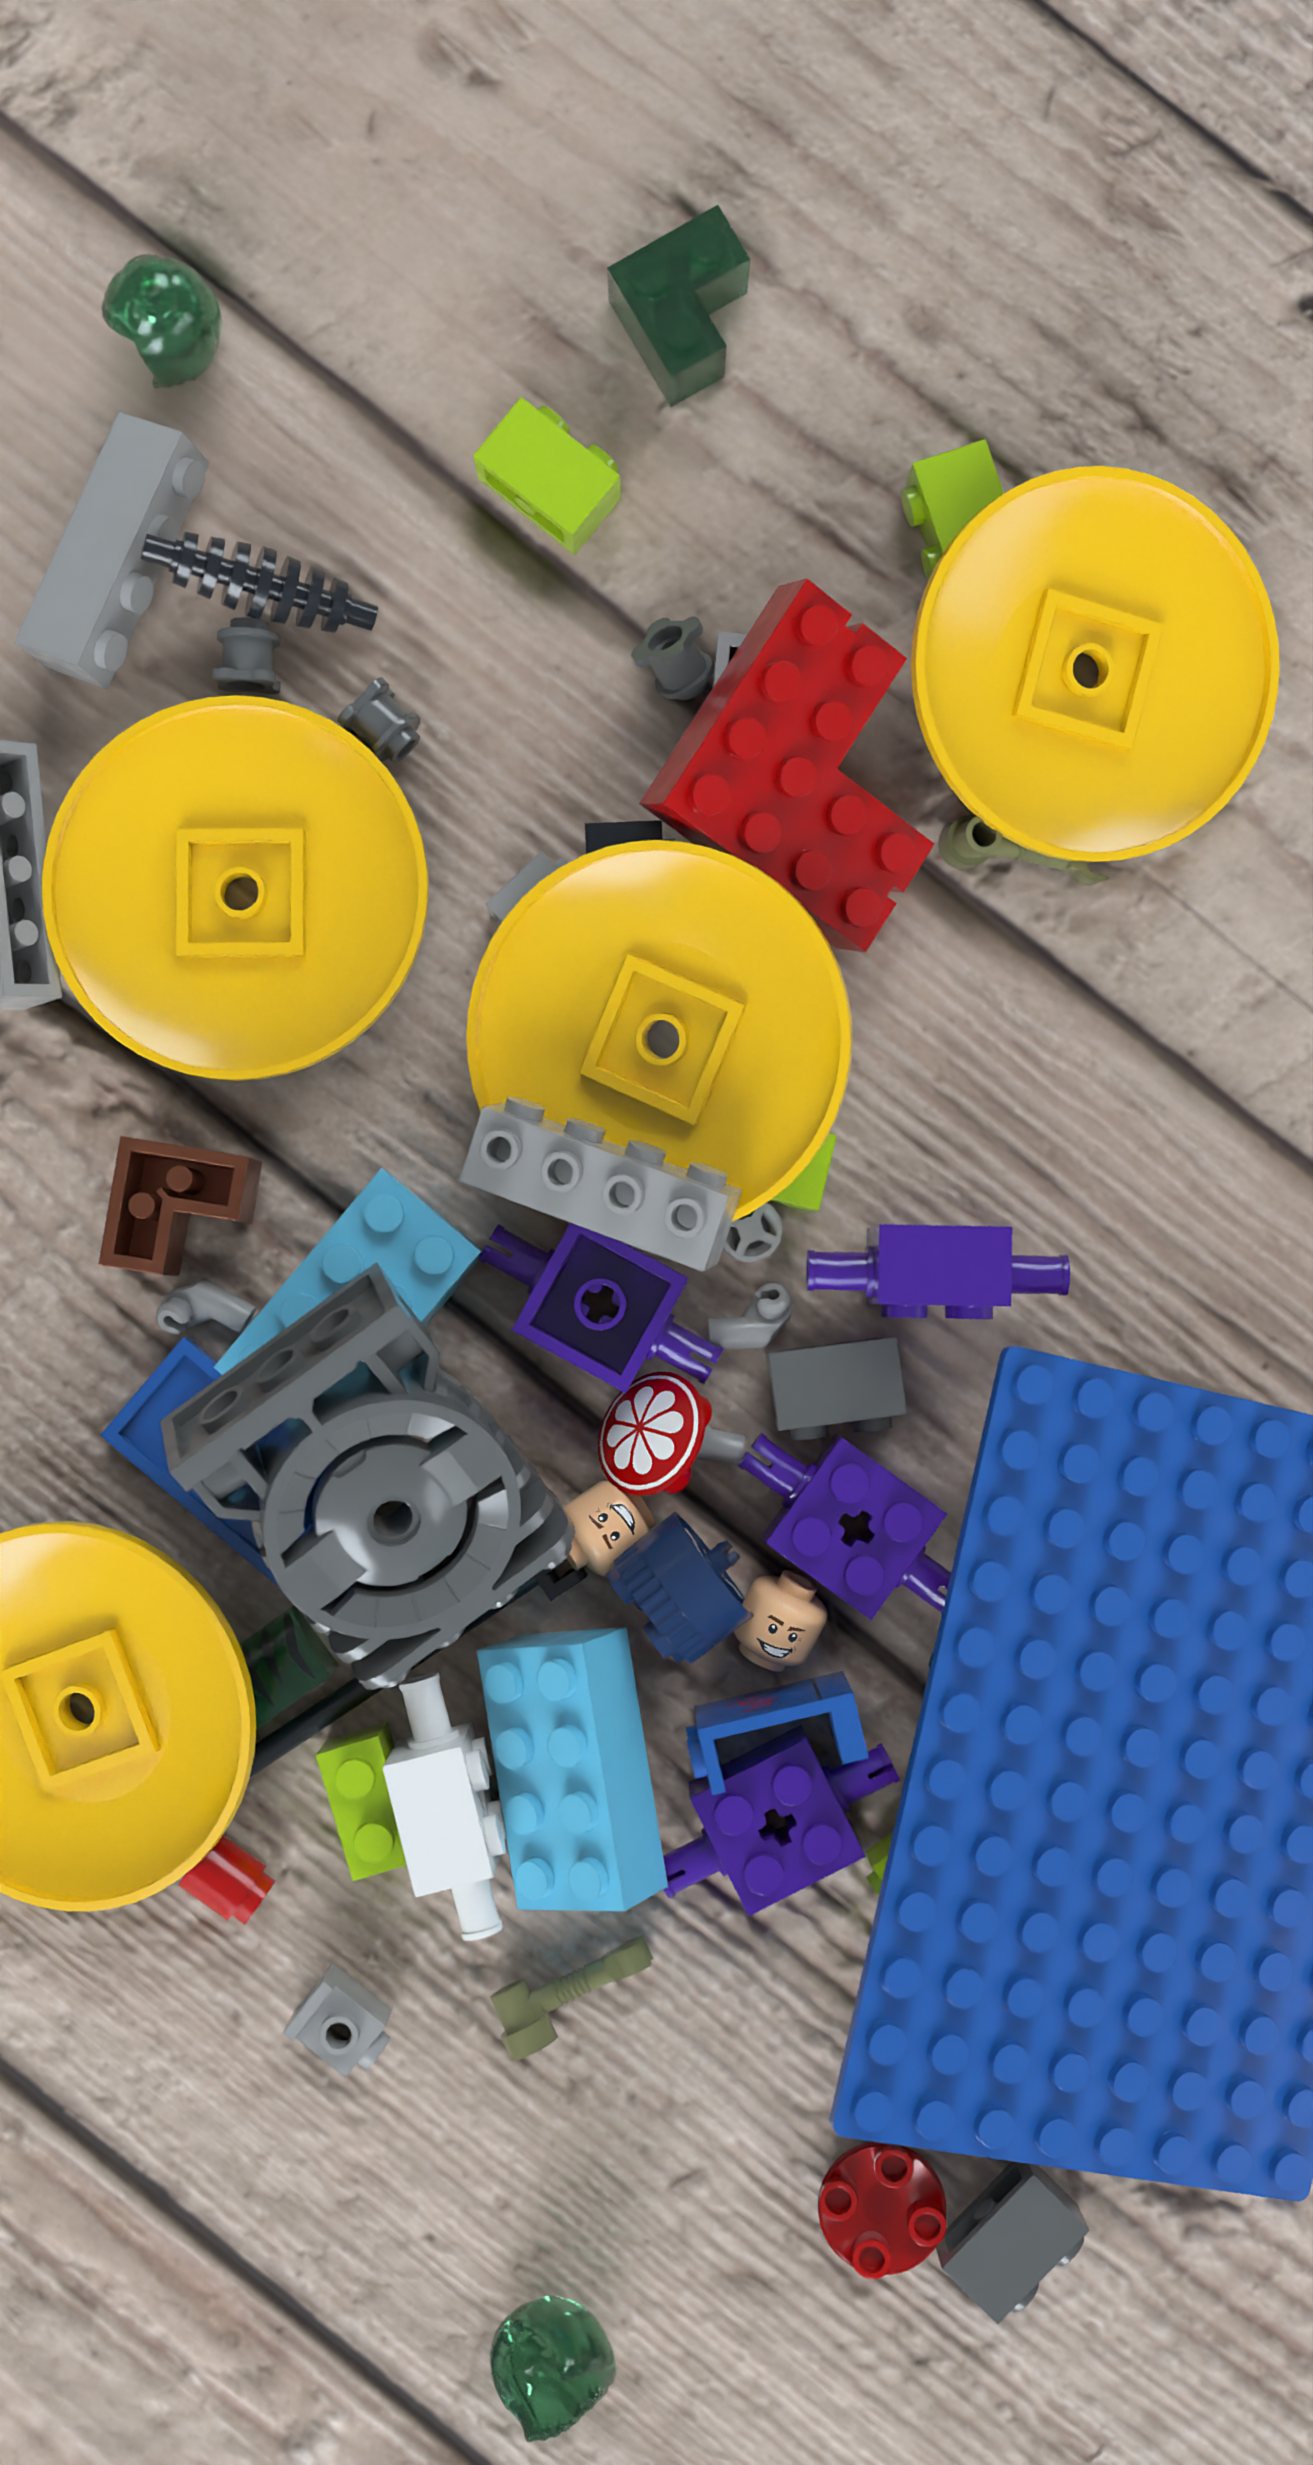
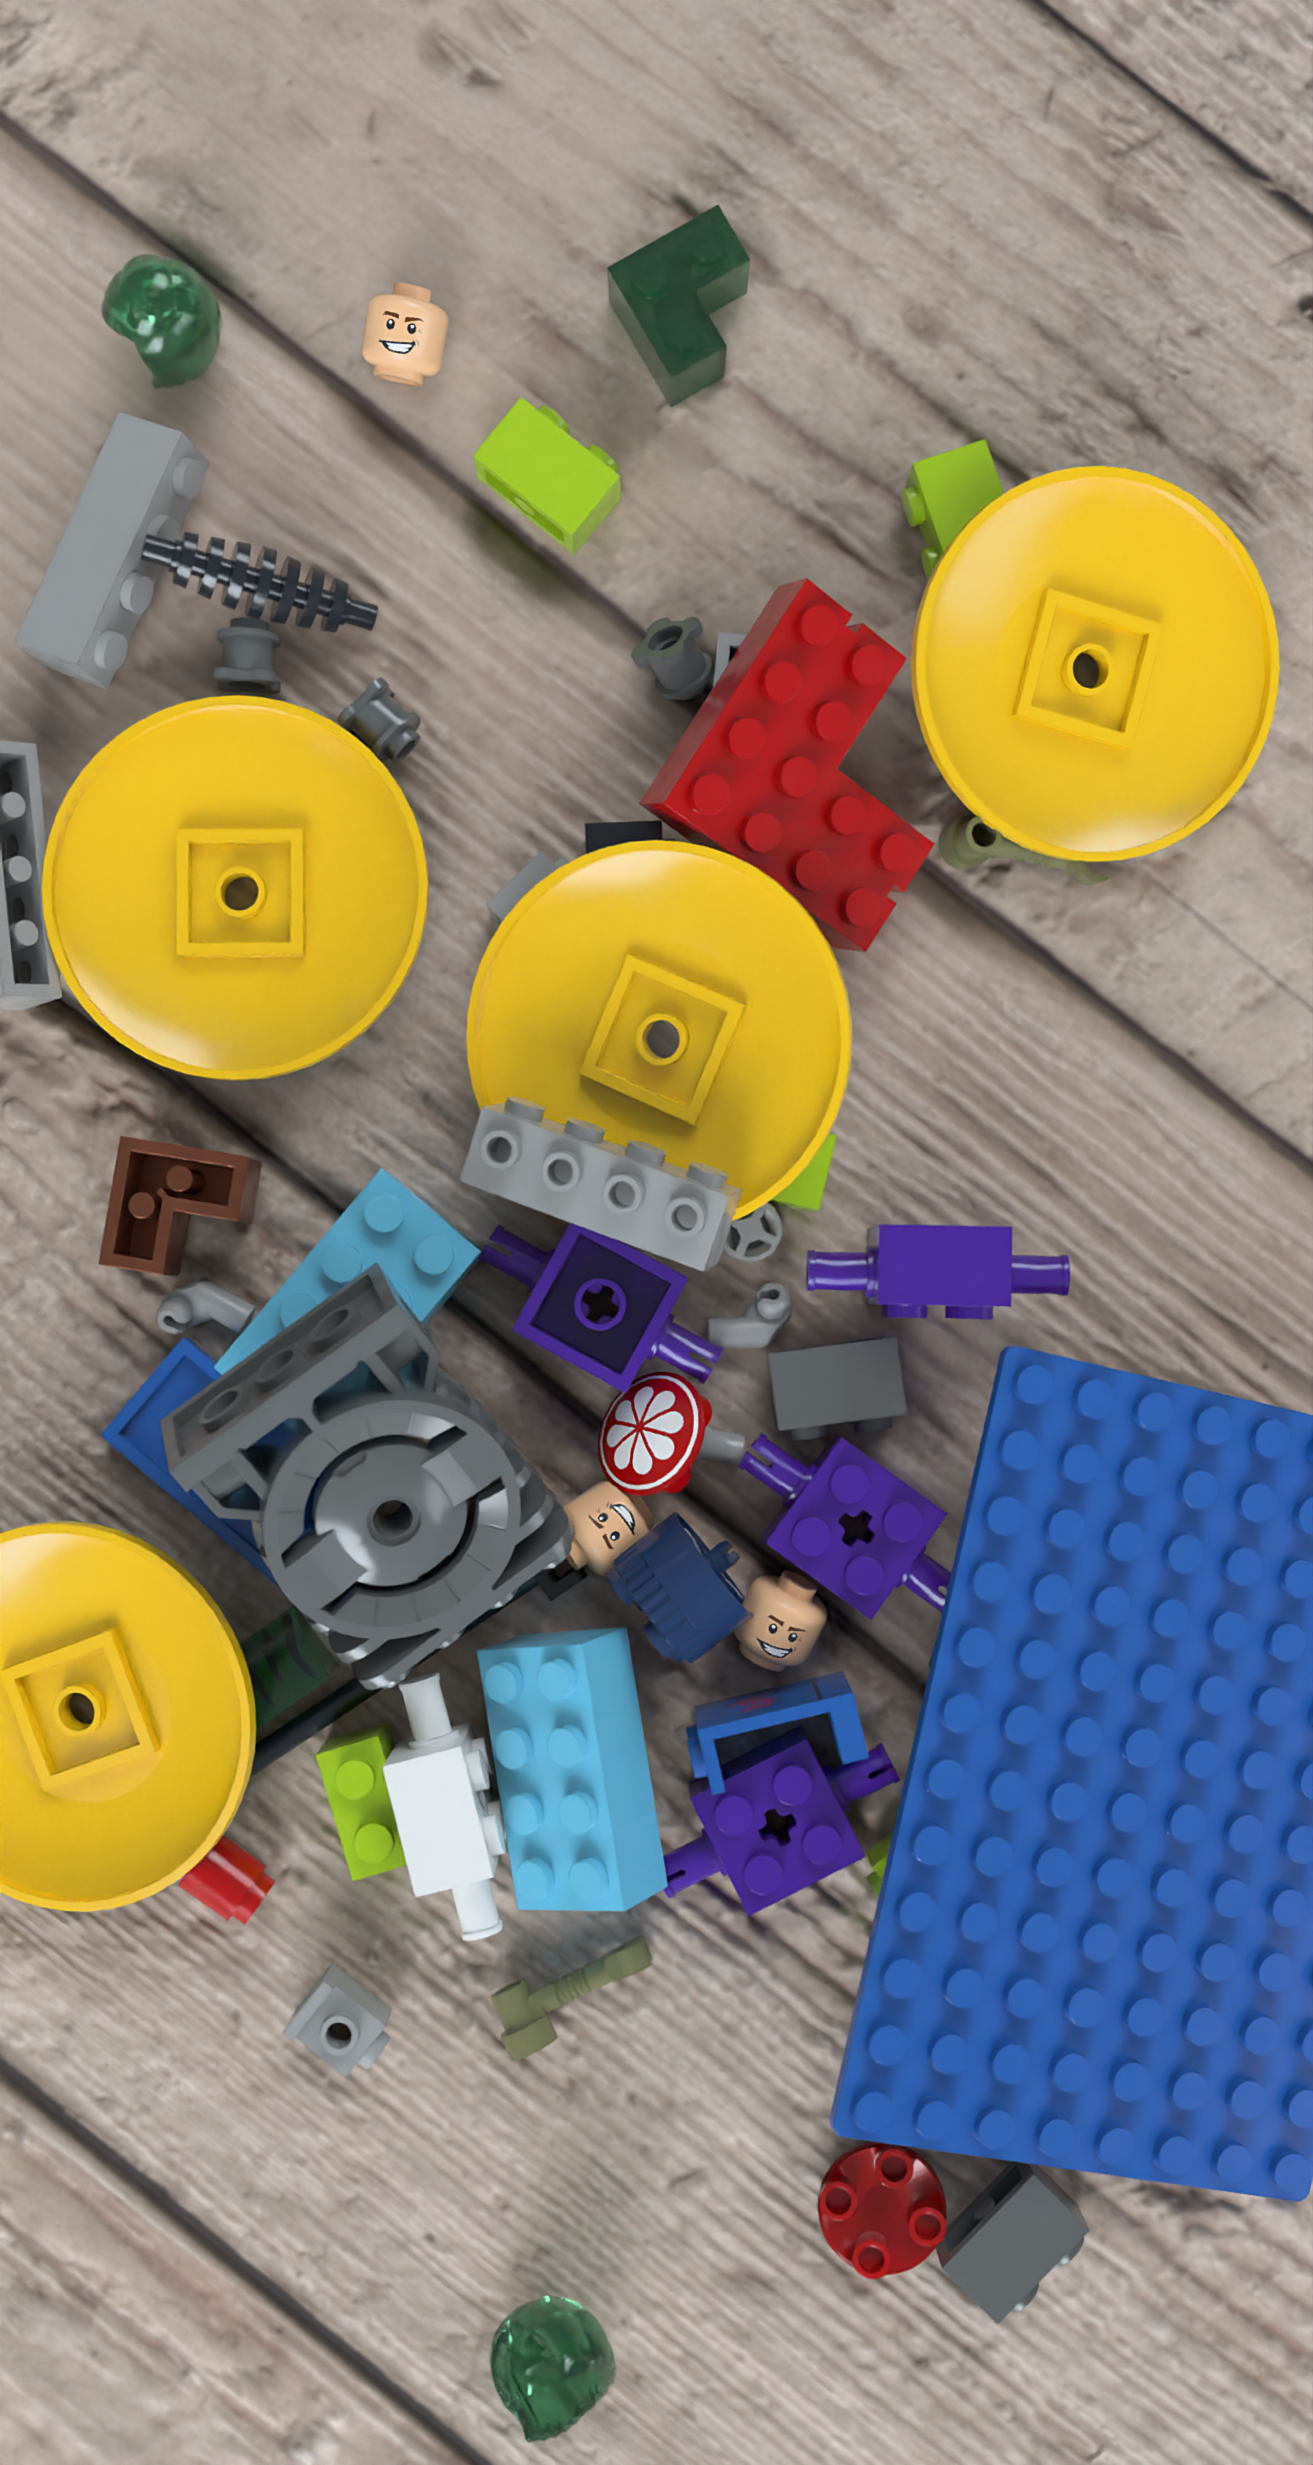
(404, 335): none -> light nougat head

